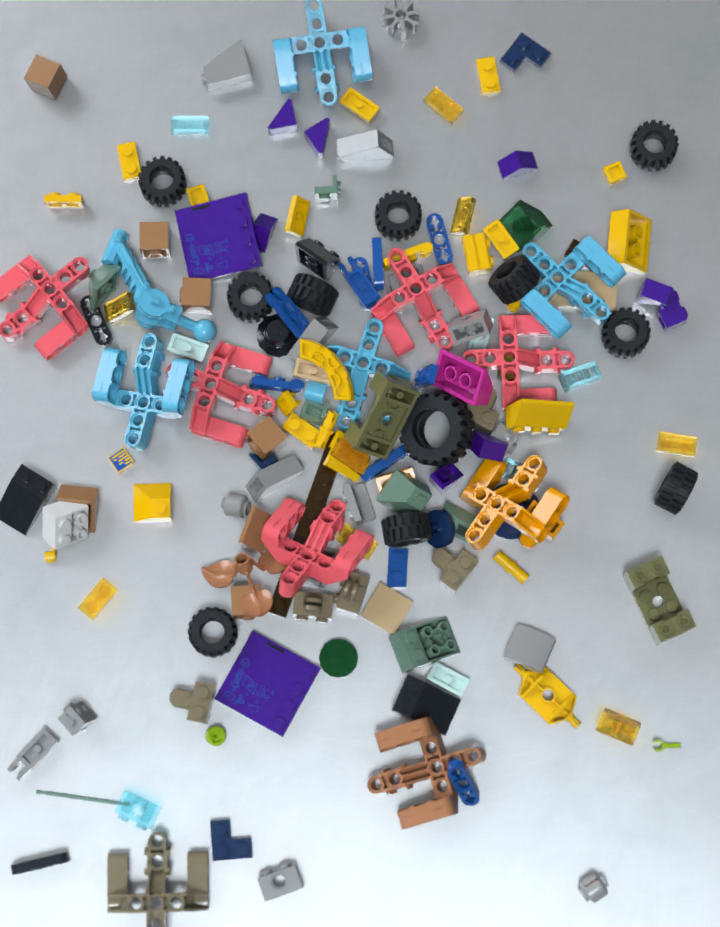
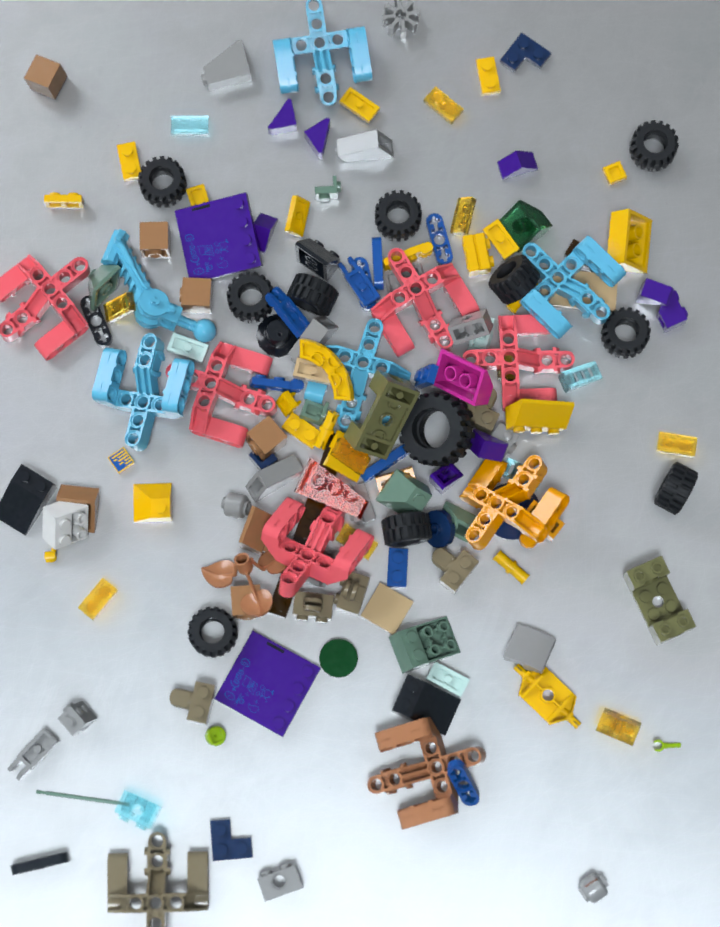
(325, 488): none -> clear red wing

